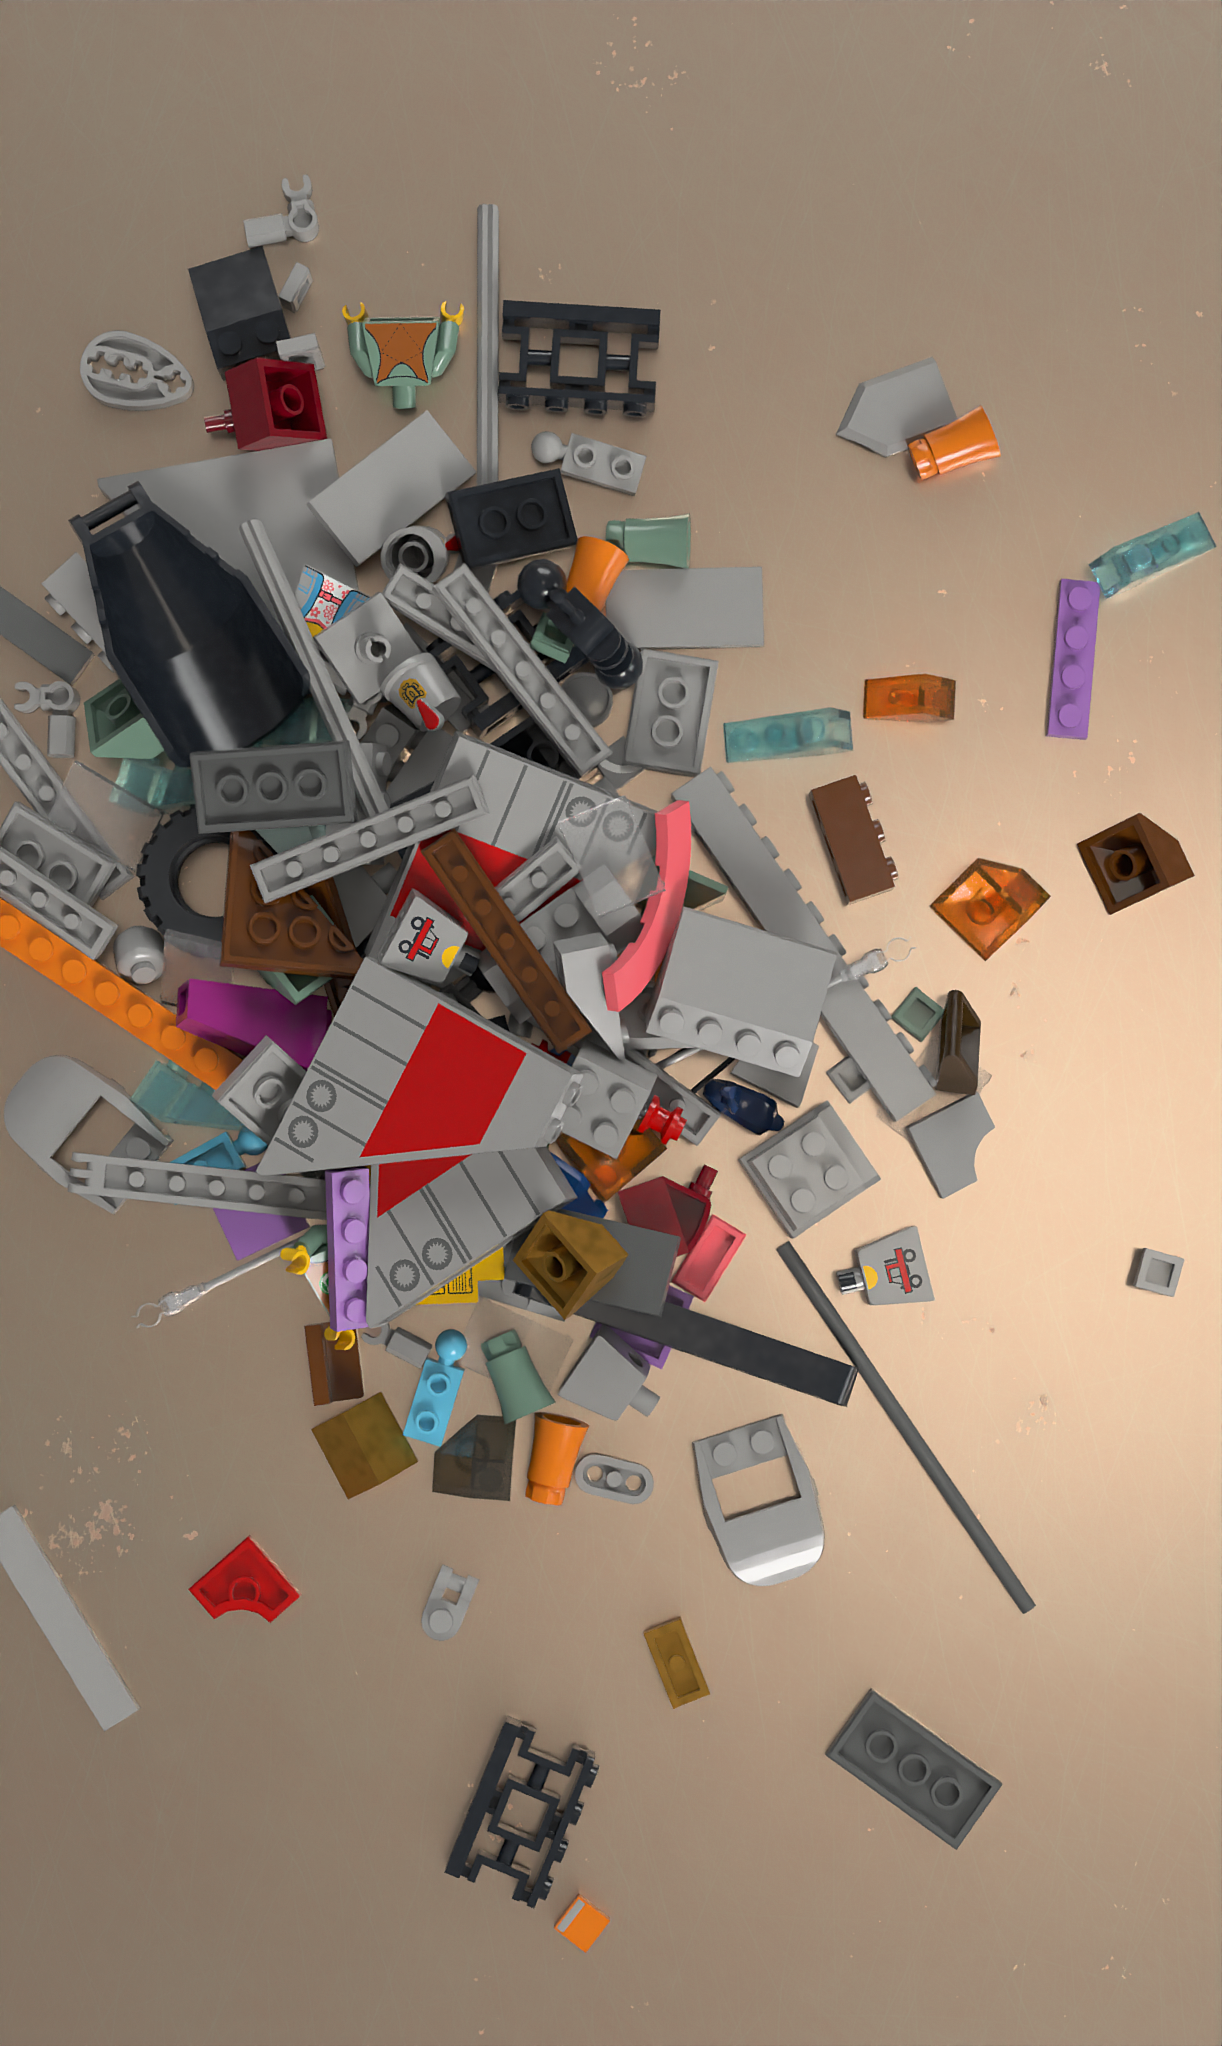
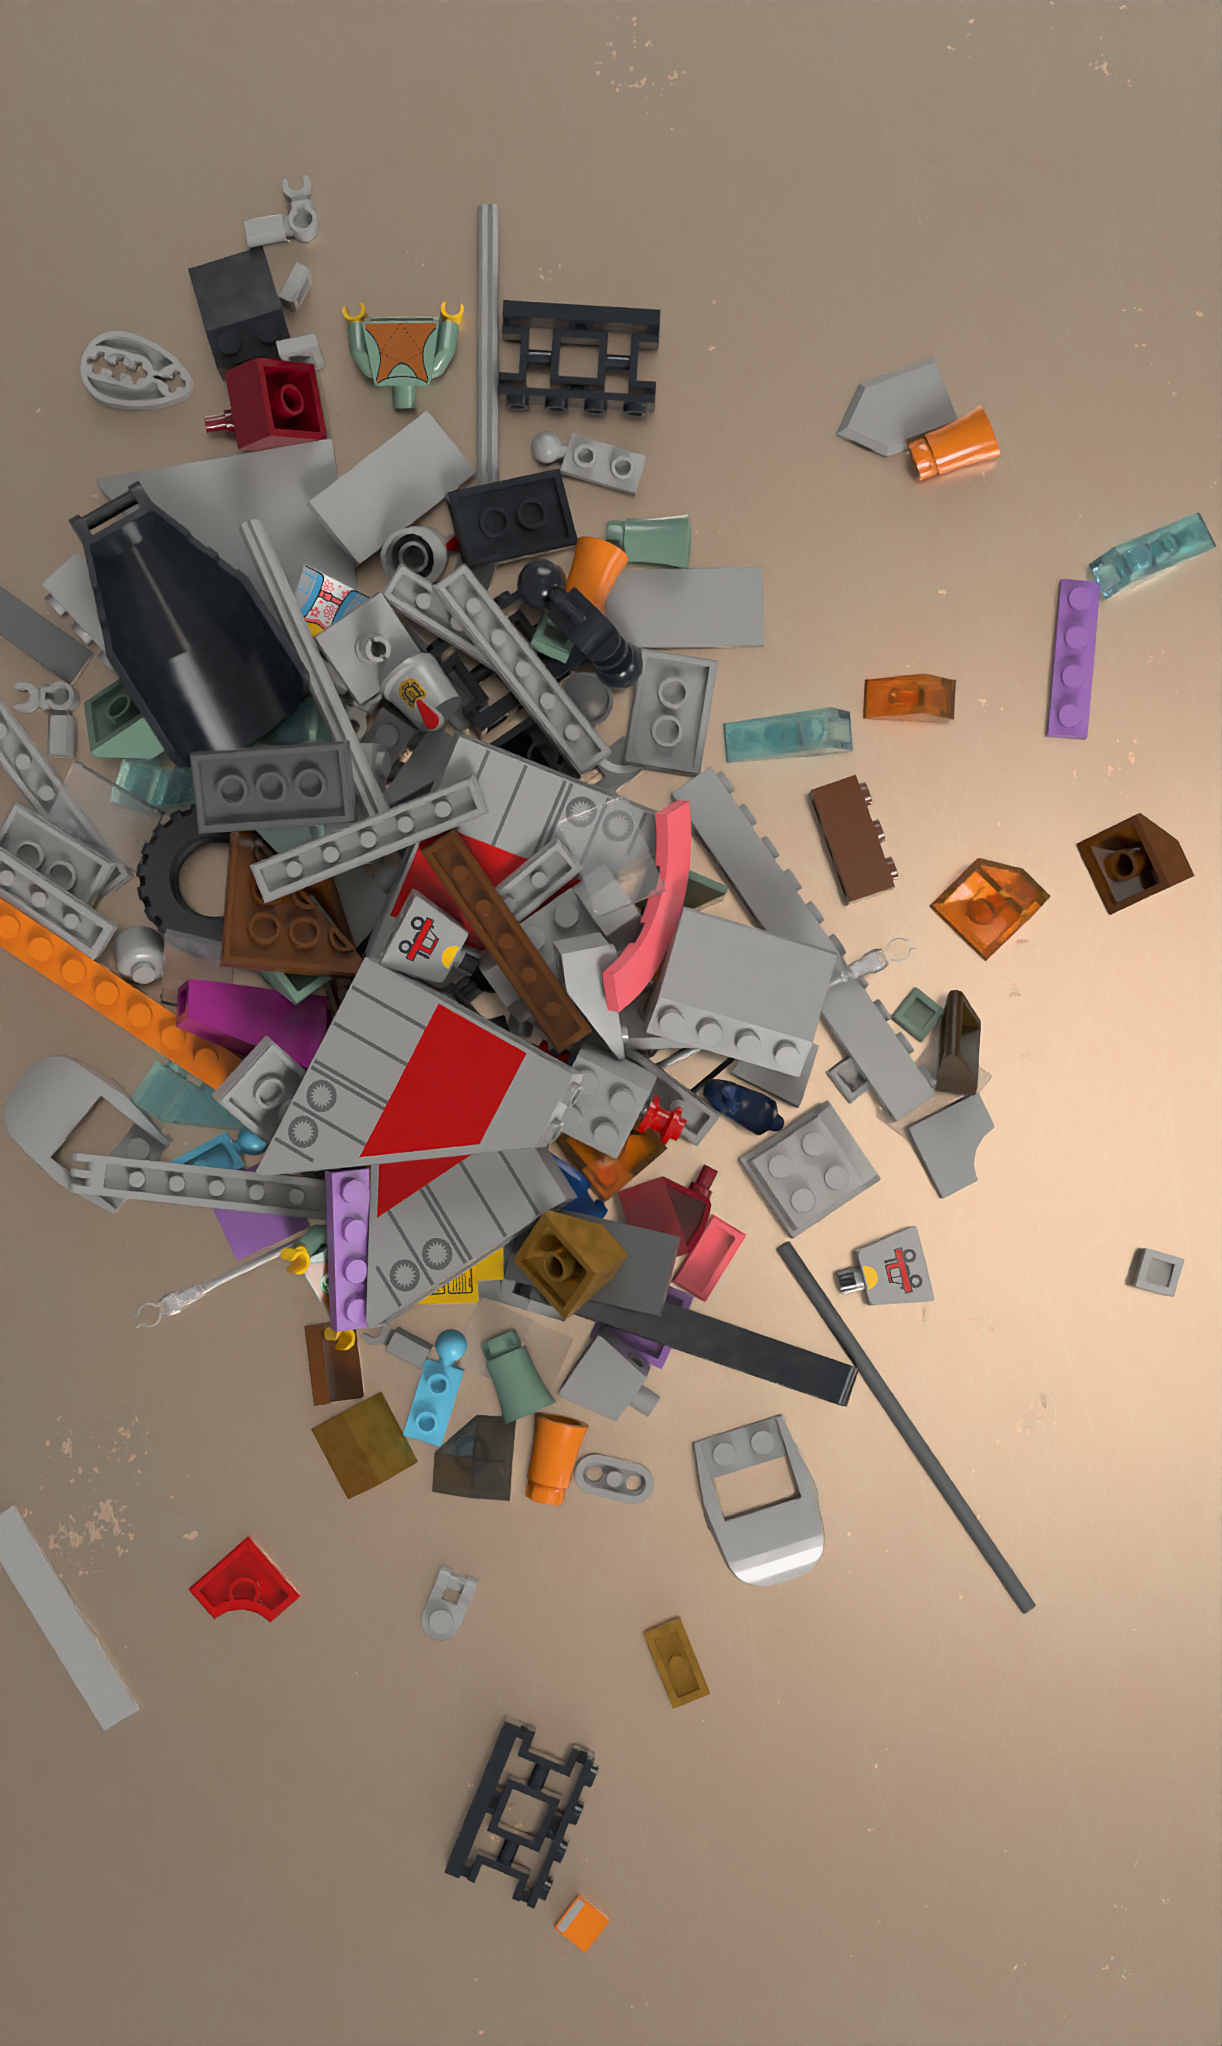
(913, 1768): dark grey tile -> none

